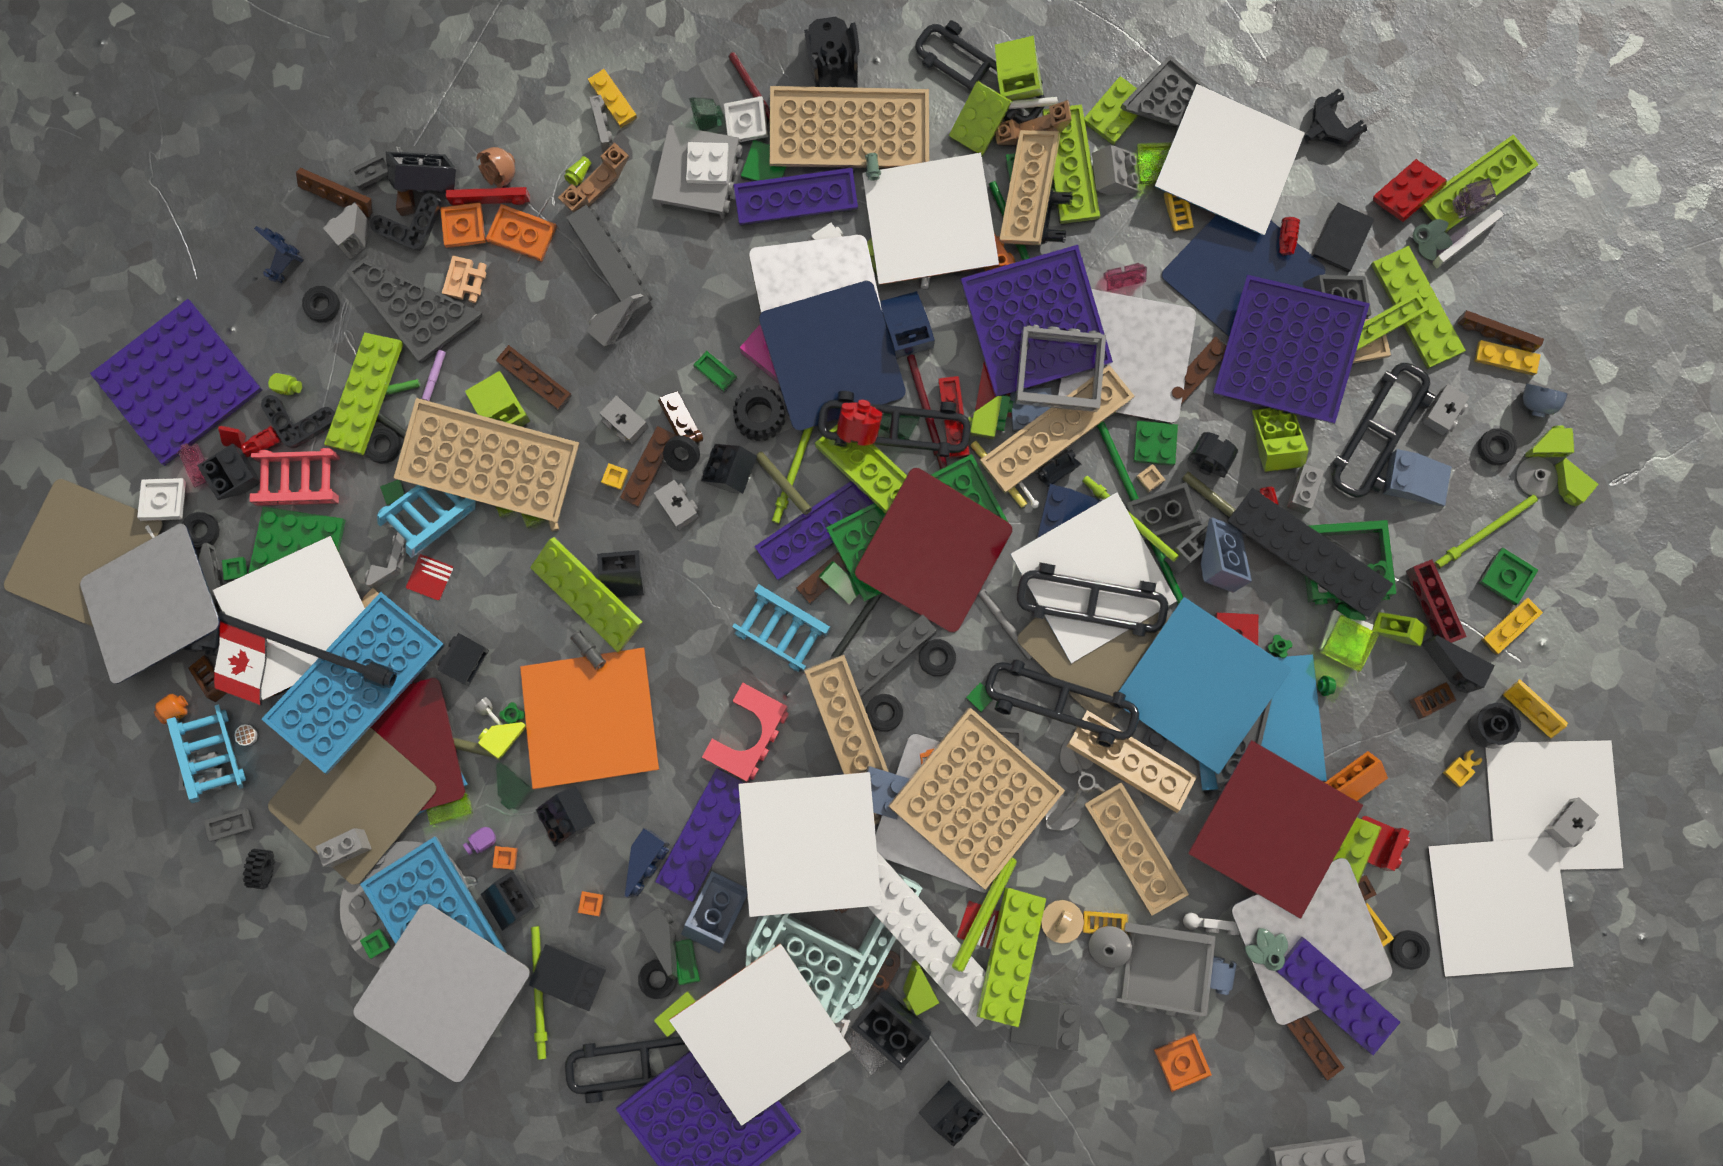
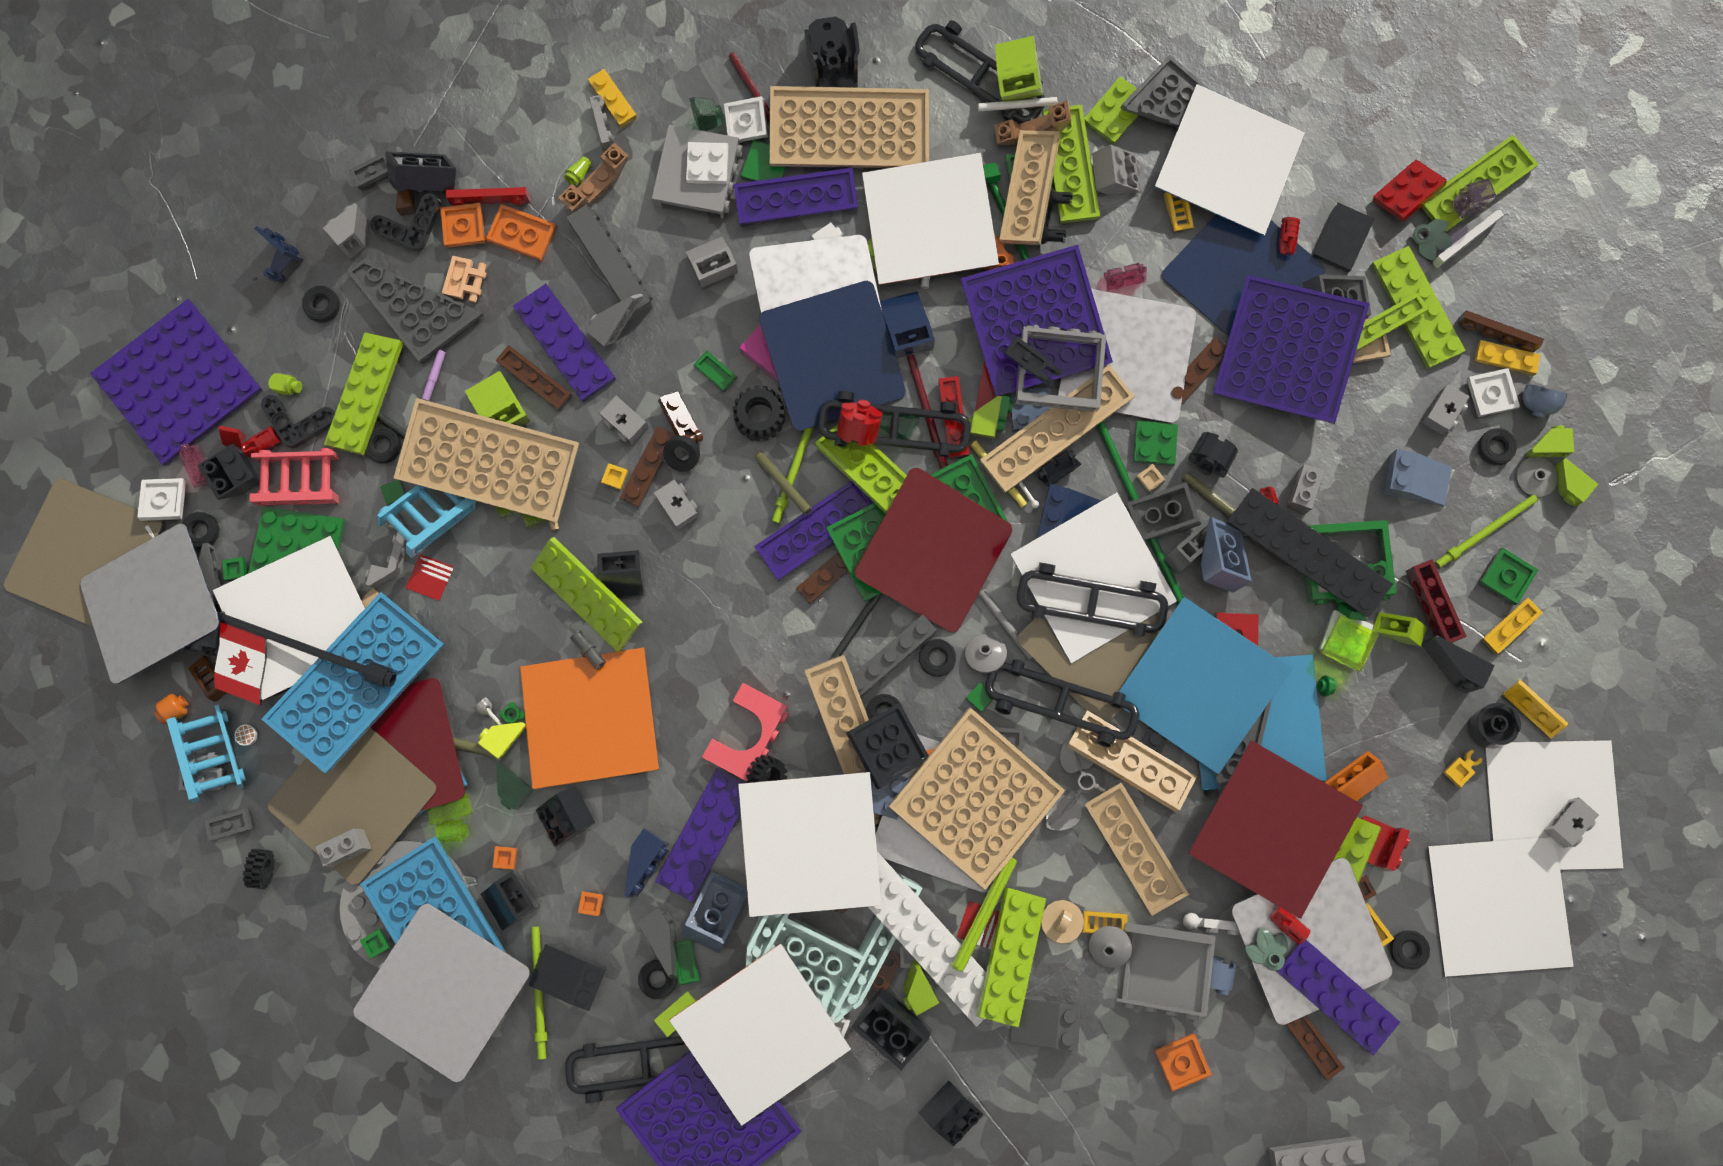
(332, 191): reddish brown plate -> none
(395, 388): bright green piece -> none
(452, 831): none -> clear neon green brick
(462, 659): black slope -> none
(480, 840): medium lavender arm -> none
(496, 166): nougat cylinder -> none
(564, 342): none -> dark purple plate
(712, 262): none -> light grey slope
(729, 468): black slope -> none
(762, 765): none -> black tyre
(781, 608): medium azure fence -> none
(839, 582): tile -> none
(873, 172): sand green pin -> none
(887, 746): none -> black plate
(980, 118): lime plate -> none
(988, 661): none -> light grey dish
(991, 173): none -> green tile
(1031, 360): none -> black hinge
(1101, 493): lime bar -> none
(1151, 160): clear neon green plate -> none
(1279, 439): lime slope -> none
(1279, 652): green plate -> none
(1290, 925): none -> red hinge
(1327, 124): black connector -> none
(1375, 481): black bar -> none
(1419, 708): reddish brown slope -> none
(1493, 392): none -> white plate

